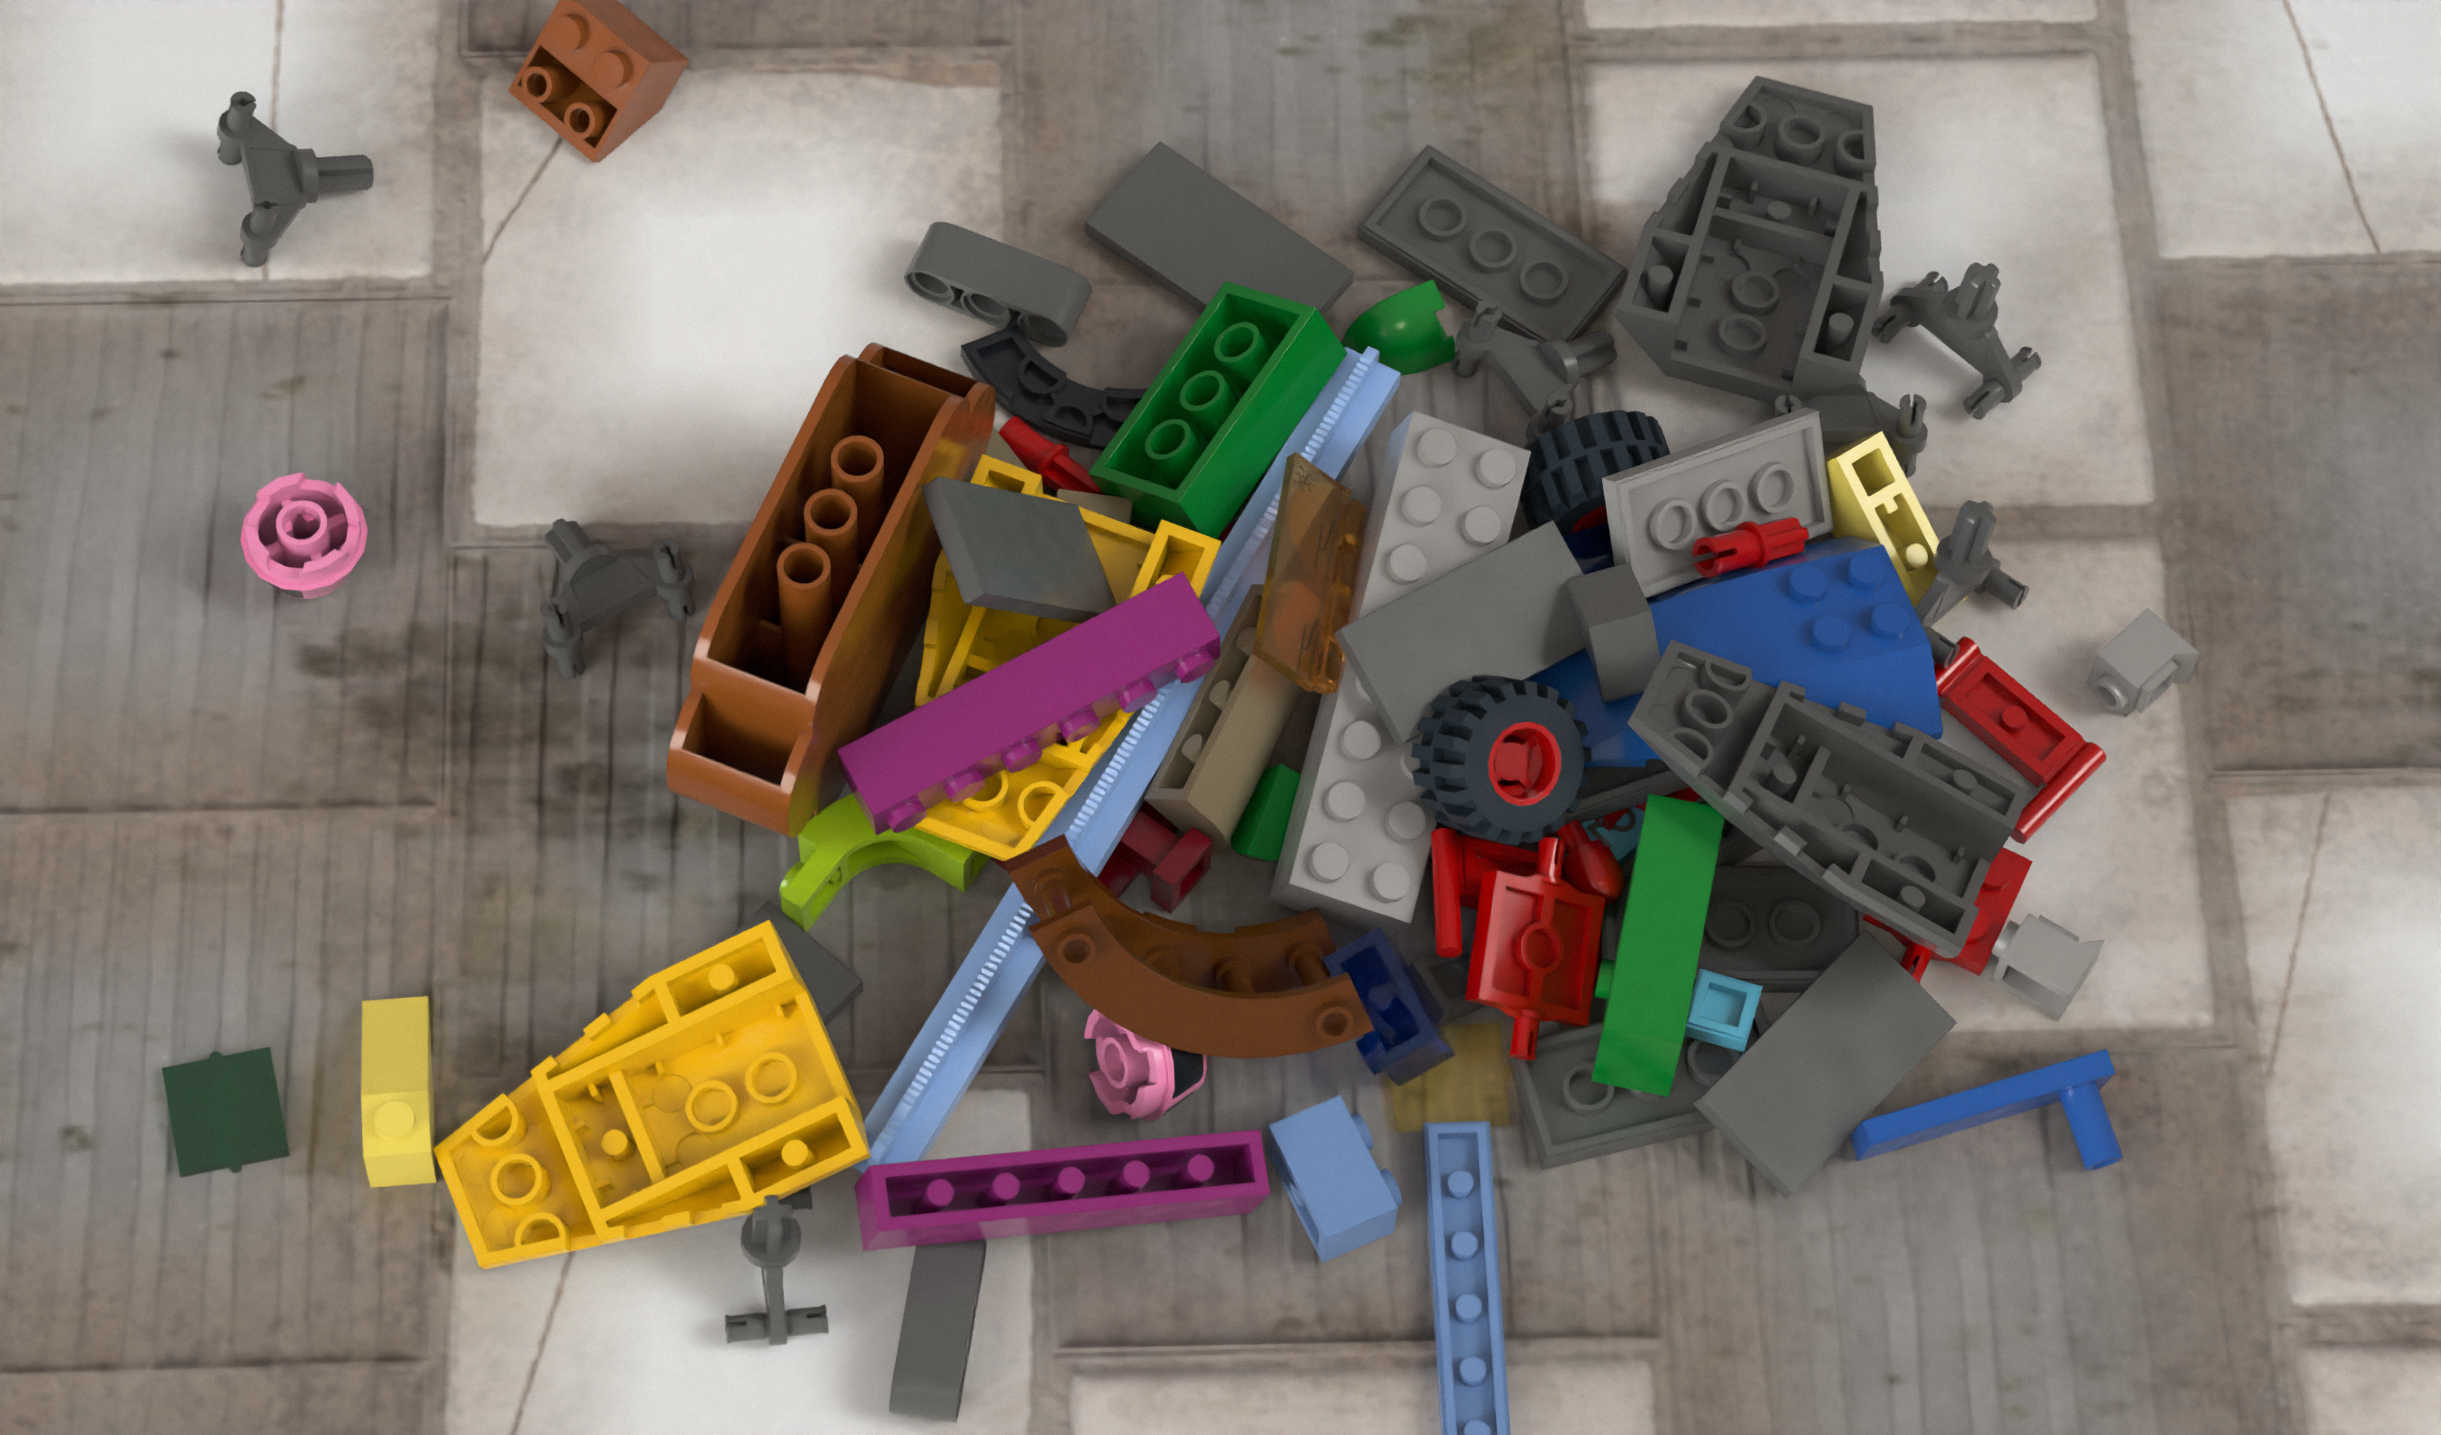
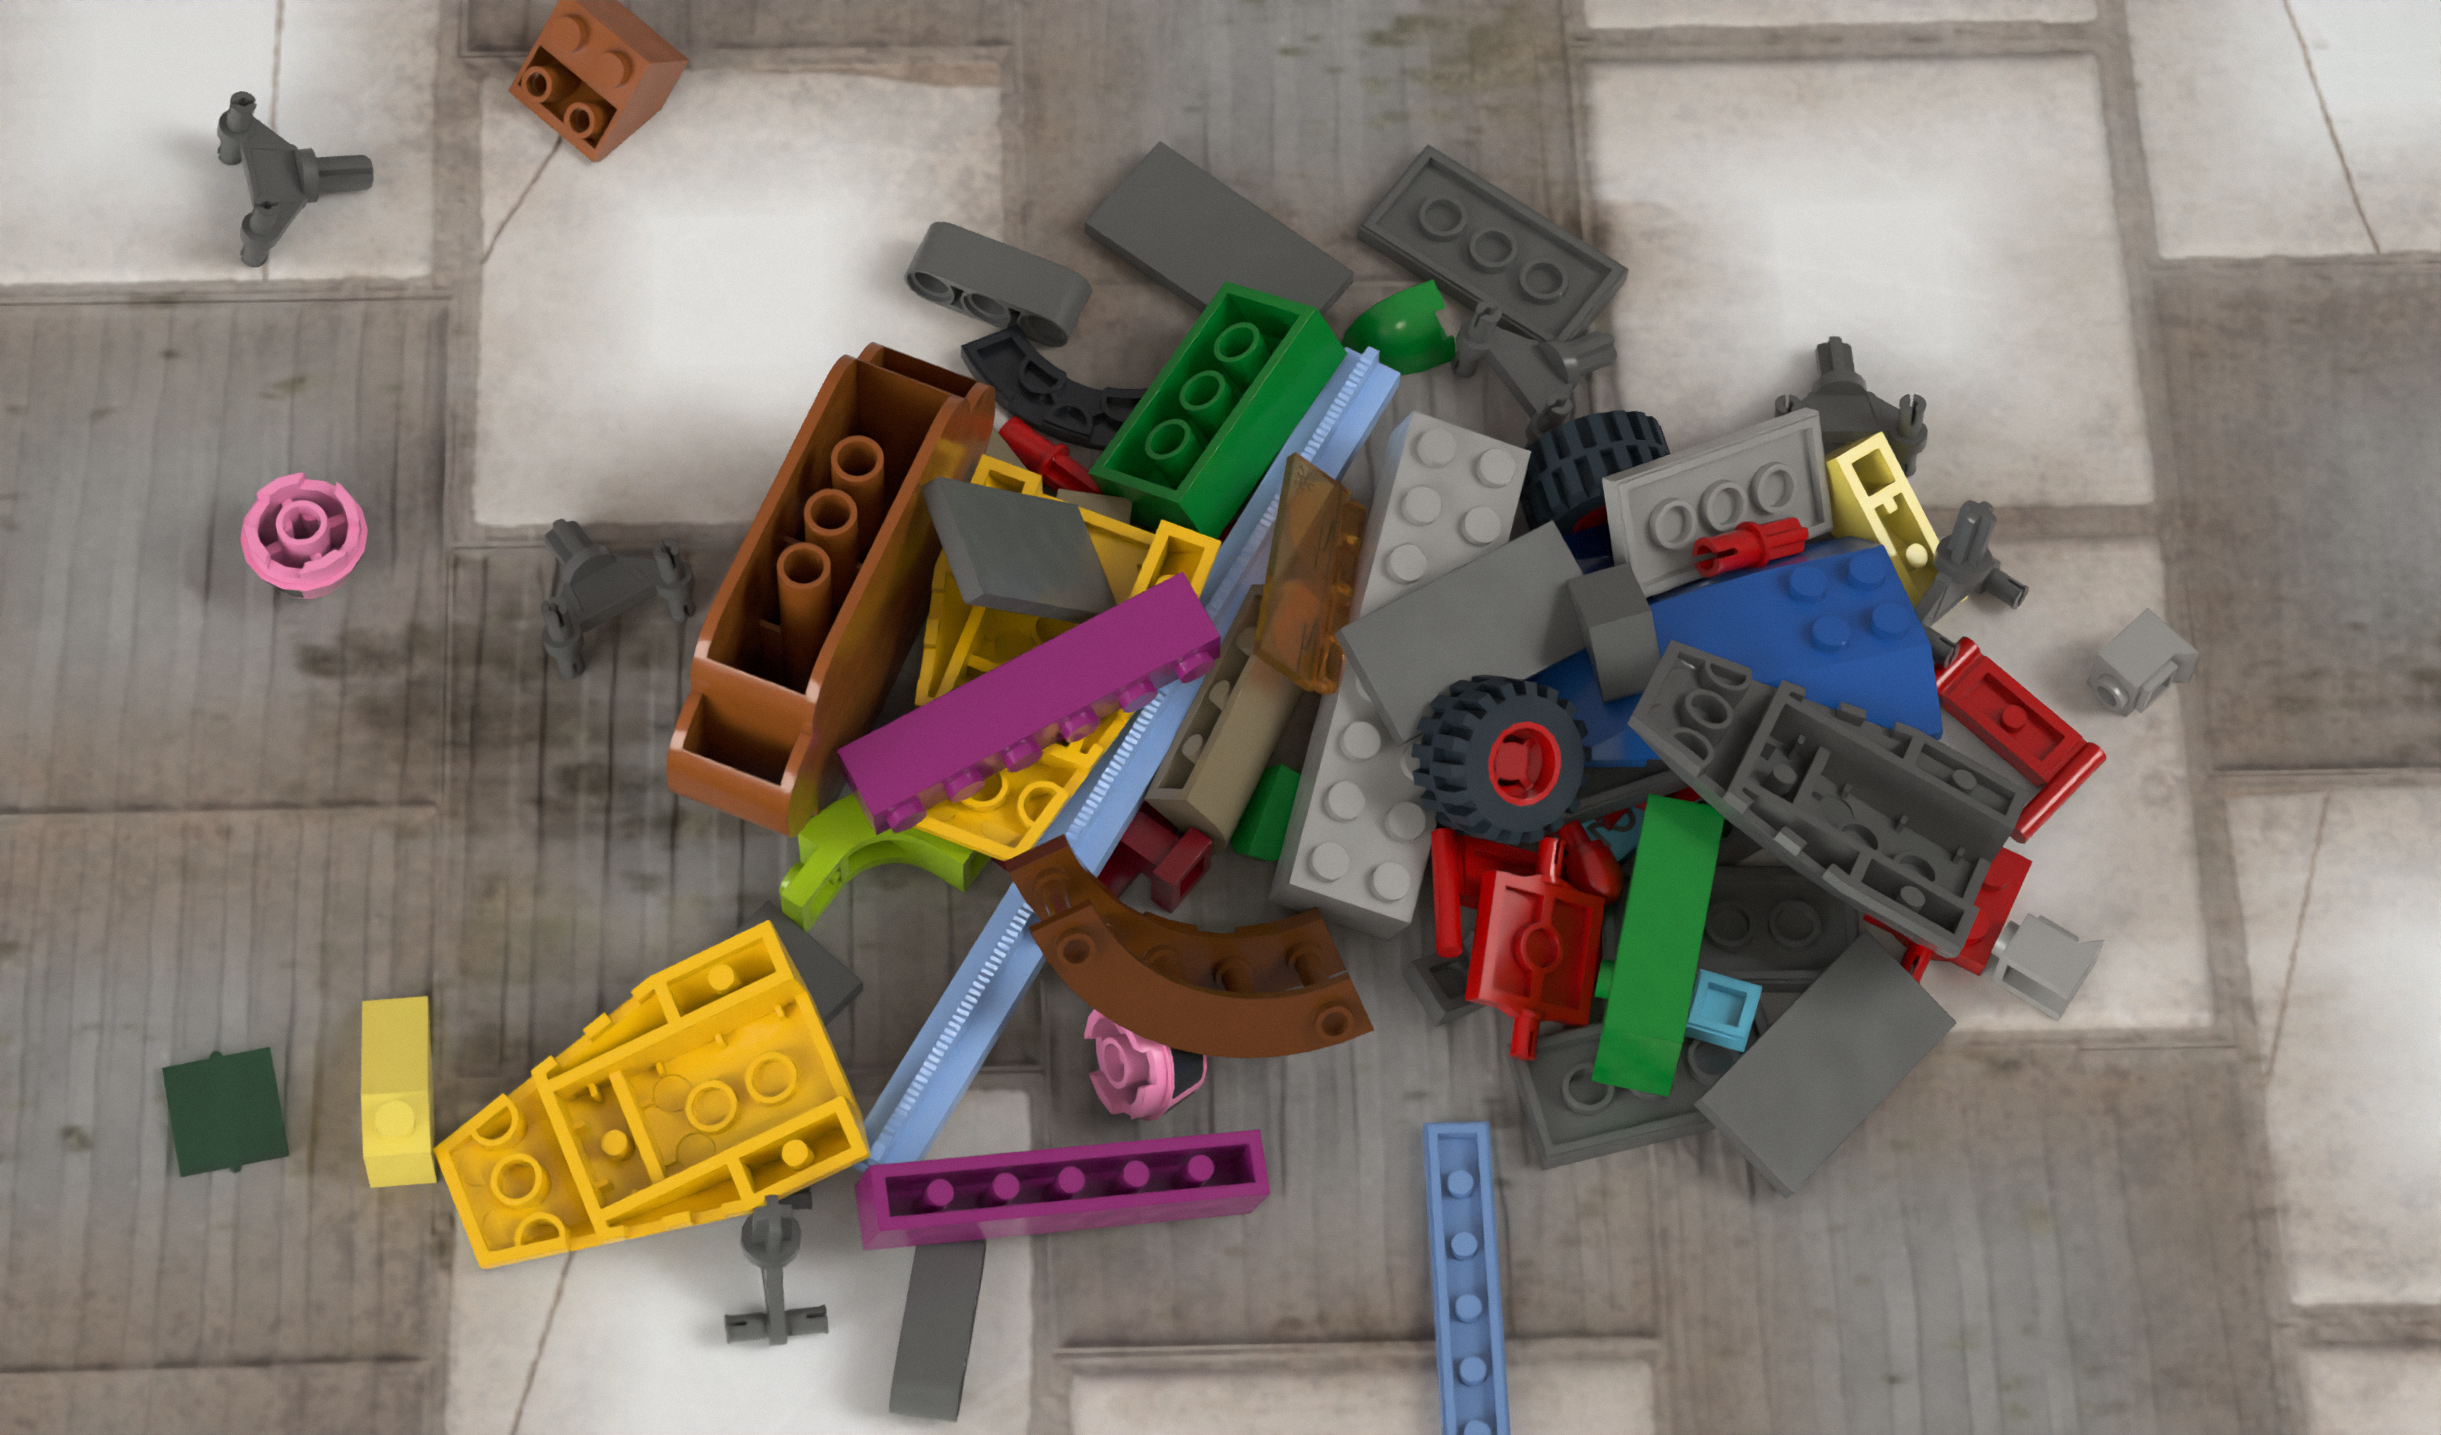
(1333, 1178): medium blue brick -> none
(1405, 1028): clear blue brick -> none
(1459, 1089): clear yellow piece -> none
(1765, 251): dark grey wedge -> none
(1964, 323): dark grey axle -> none
(2071, 1082): blue piece -> none

